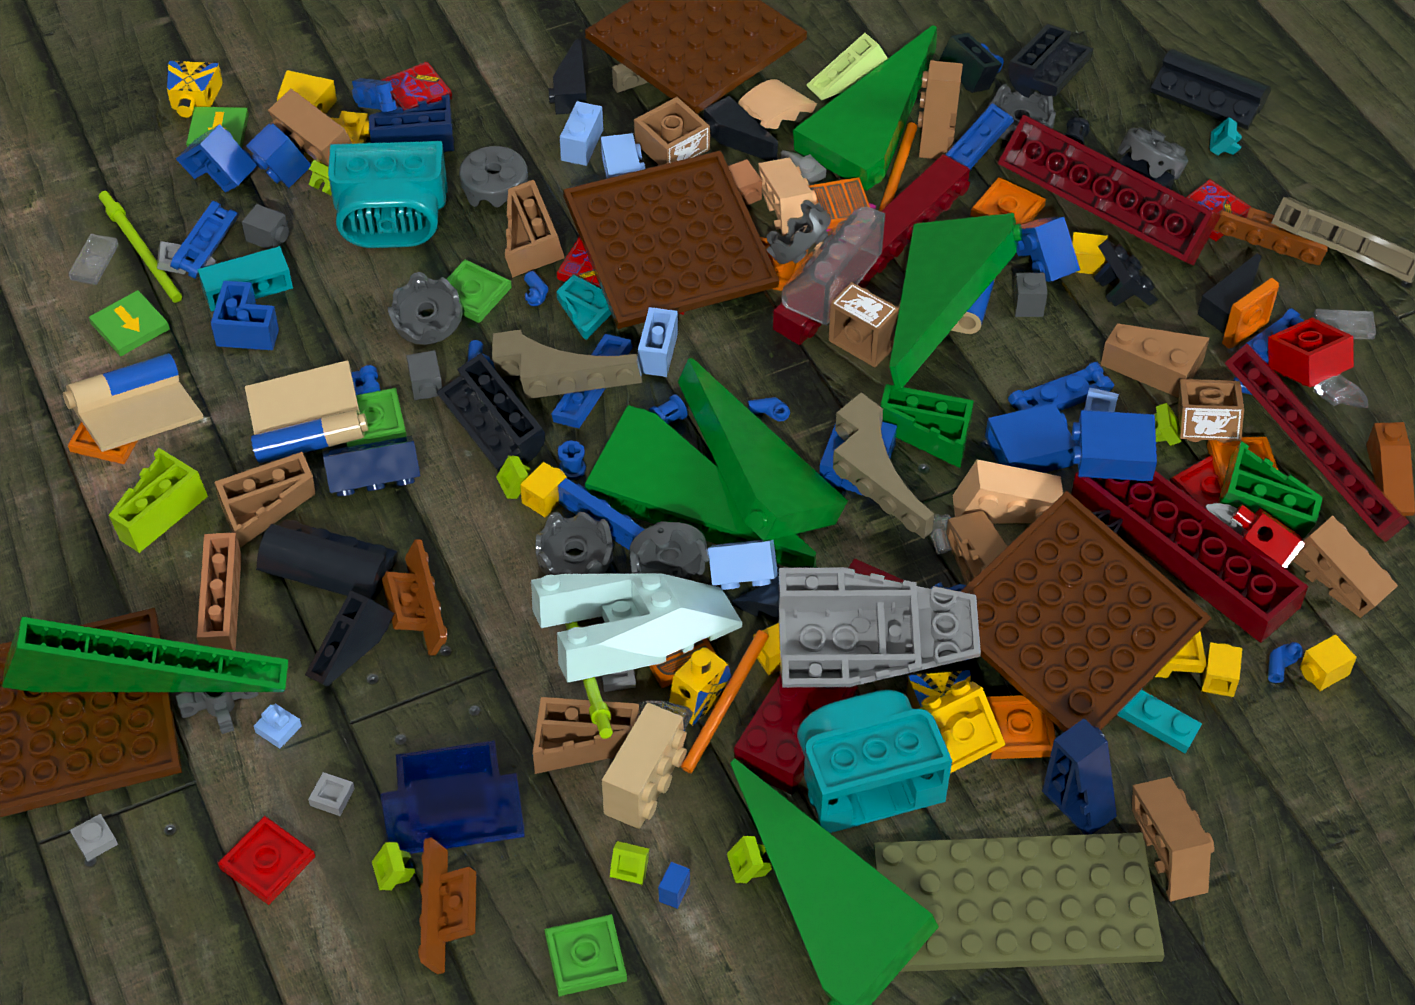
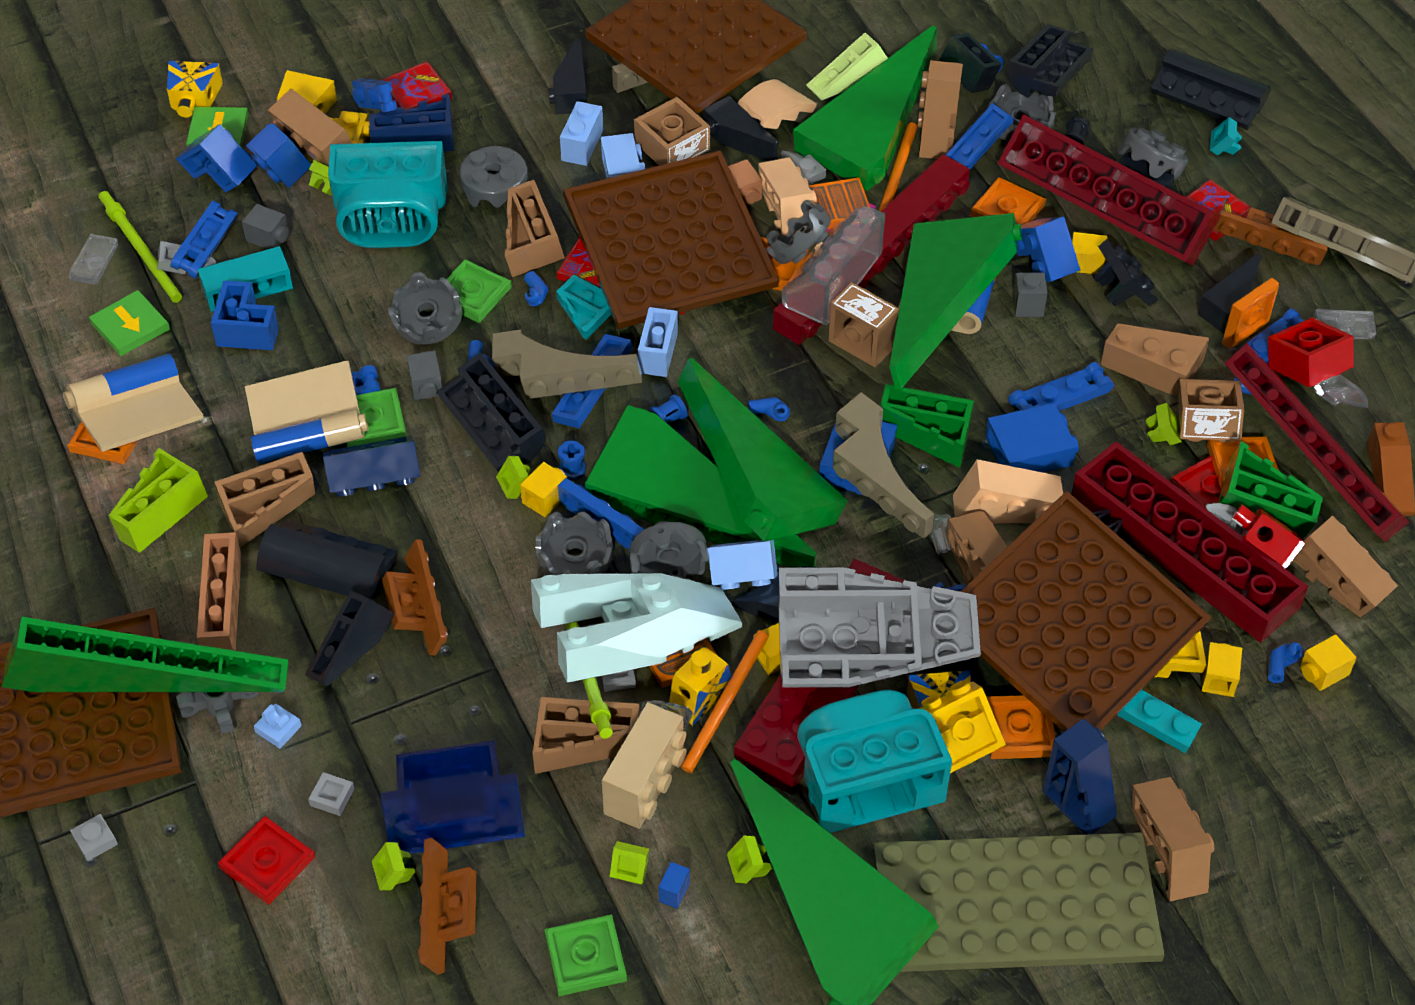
(1101, 400): light blue tile -> none
(1115, 445): blue brick -> none

